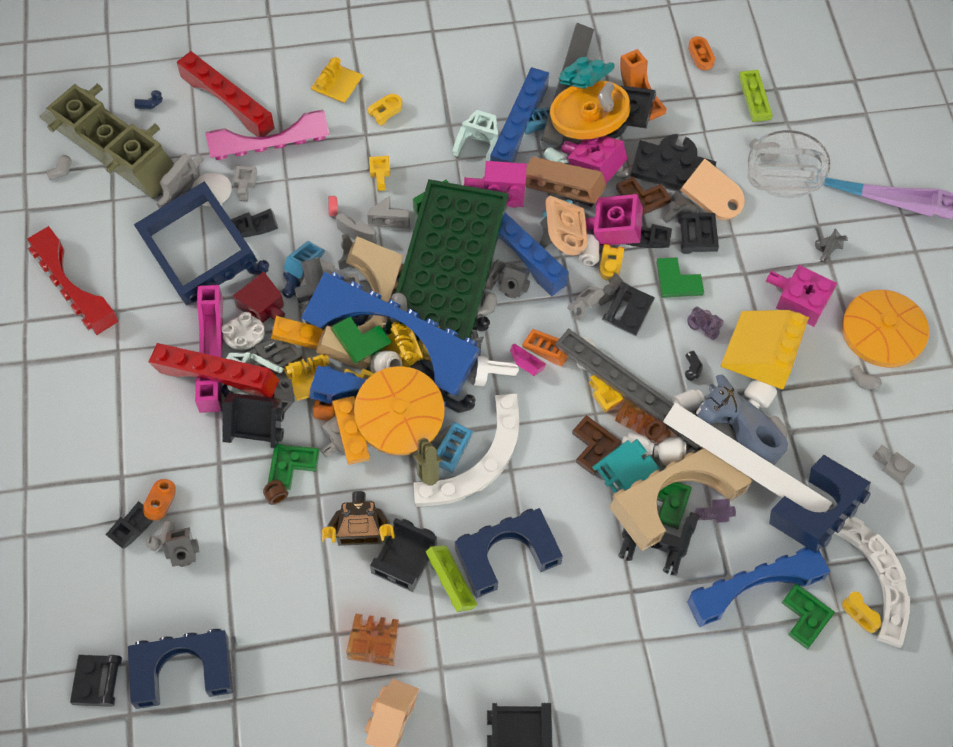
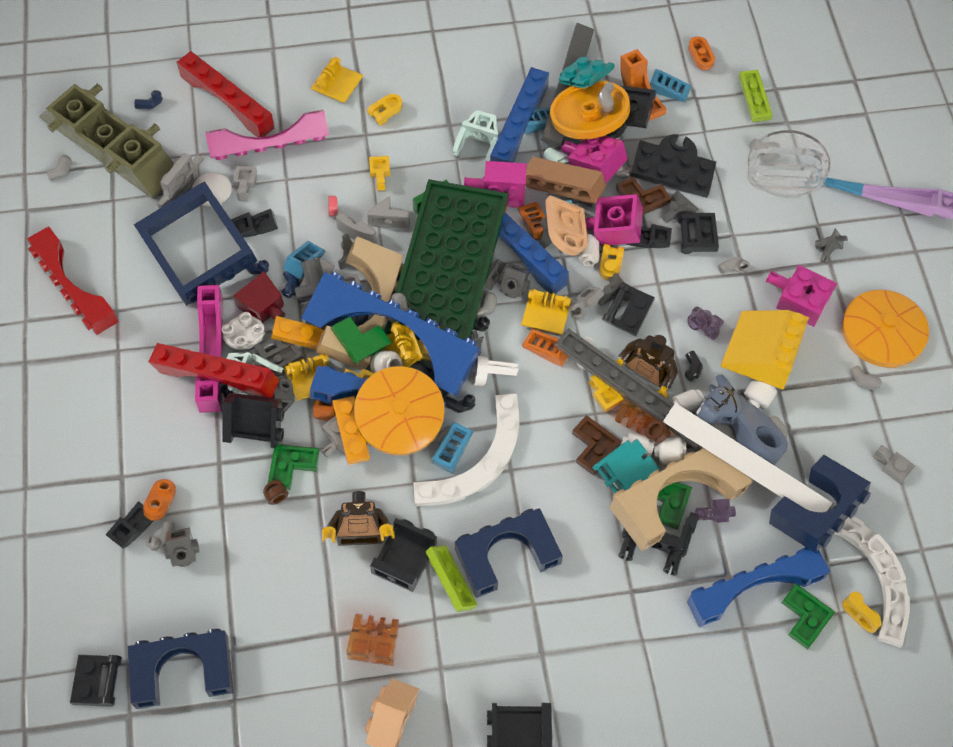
(427, 462): olive arm -> none
(526, 360): dark pink tile -> none
(535, 233): none -> orange slope
(546, 311): none -> yellow hinge
(651, 360): none -> dark brown torso
(661, 78): none -> dark azure slope
(674, 284): green tile -> none
(713, 191): light nougat tile -> none
(735, 264): none -> light grey arm

